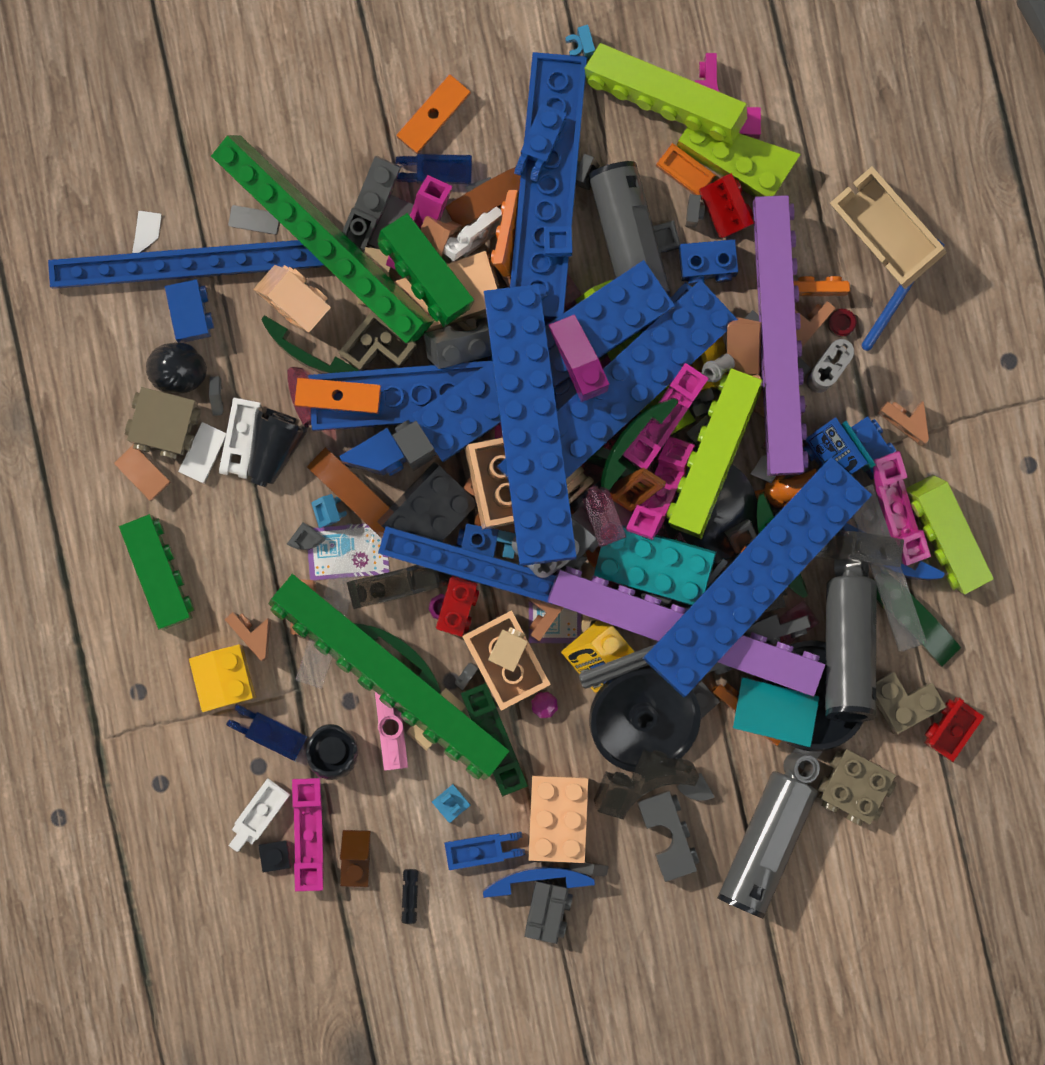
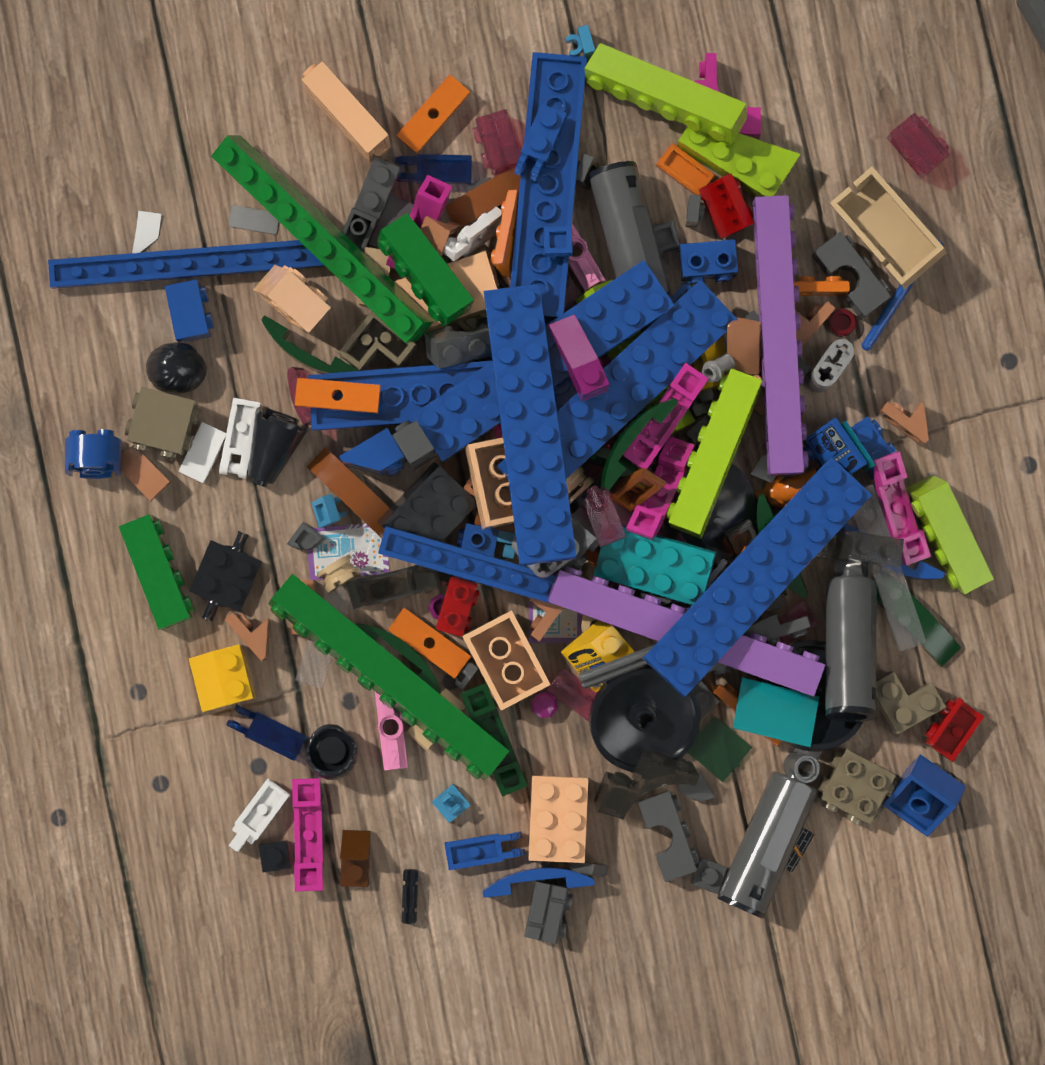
(92, 454): none -> blue brick
(215, 395): dark grey tile -> none
(225, 576): none -> black plate
(338, 573): none -> tan wheel
(345, 111): none -> light nougat brick
(415, 632): none -> orange tile
(497, 141): none -> clear pink brick
(508, 649): tan brick -> none
(571, 692): none -> clear pink hinge
(584, 266): none -> bright pink piece
(709, 875): none -> dark grey plate
(719, 749): none -> clear green piece
(801, 845): none -> black sticker
(841, 255): none -> dark grey arch
(919, 145): none -> clear pink brick
(924, 795): none -> blue slope

